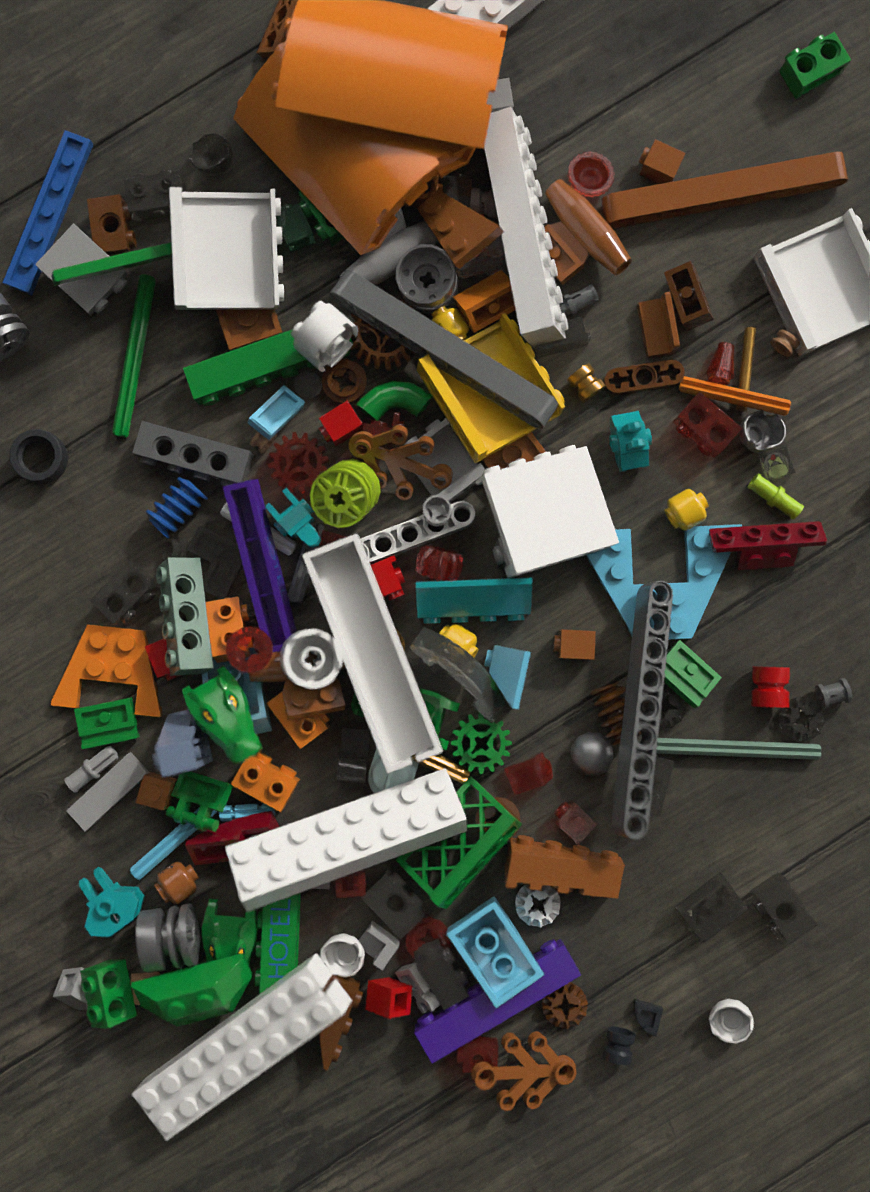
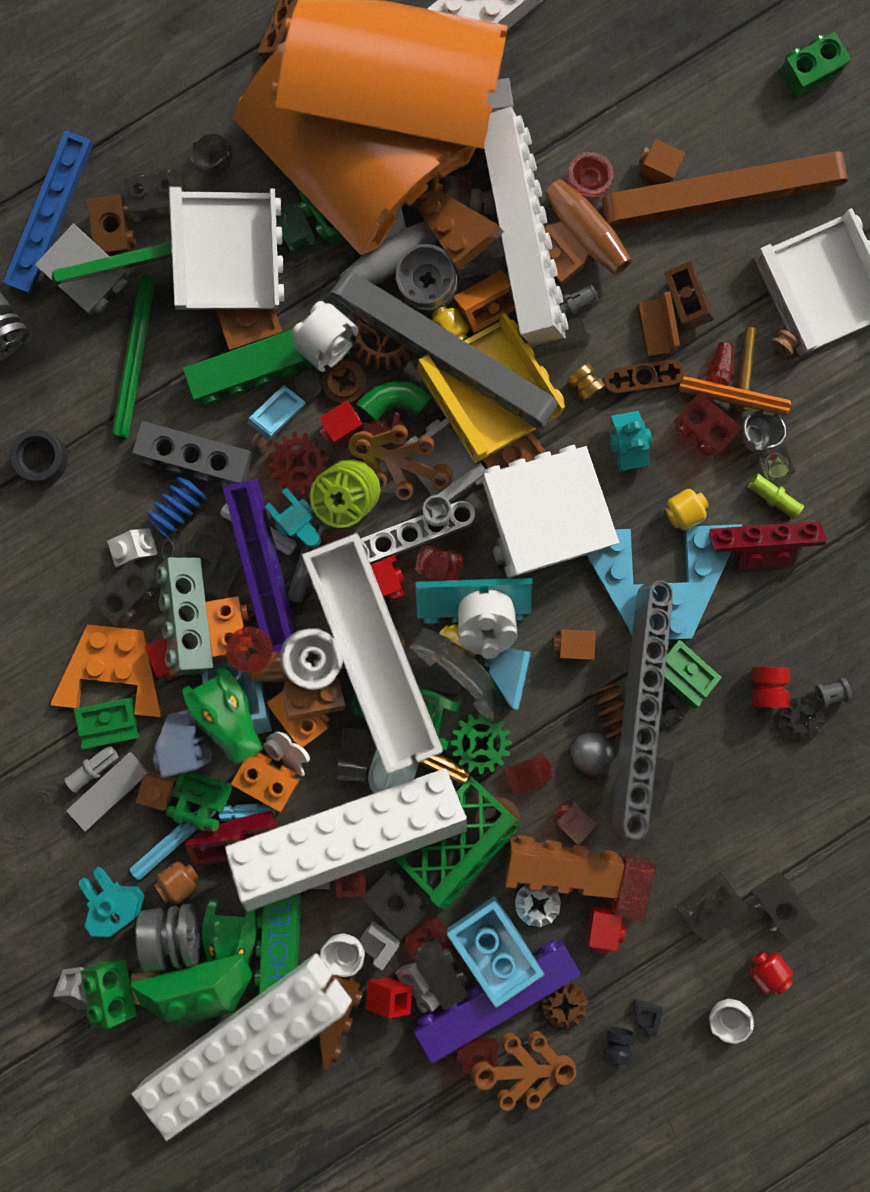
(132, 546): none -> white bracket
(280, 747): none -> white plate
(487, 623): none -> white brick
(604, 930): none -> red brick
(634, 888): none -> clear red brick
(738, 748): sand green axle -> none
(770, 973): none -> red head

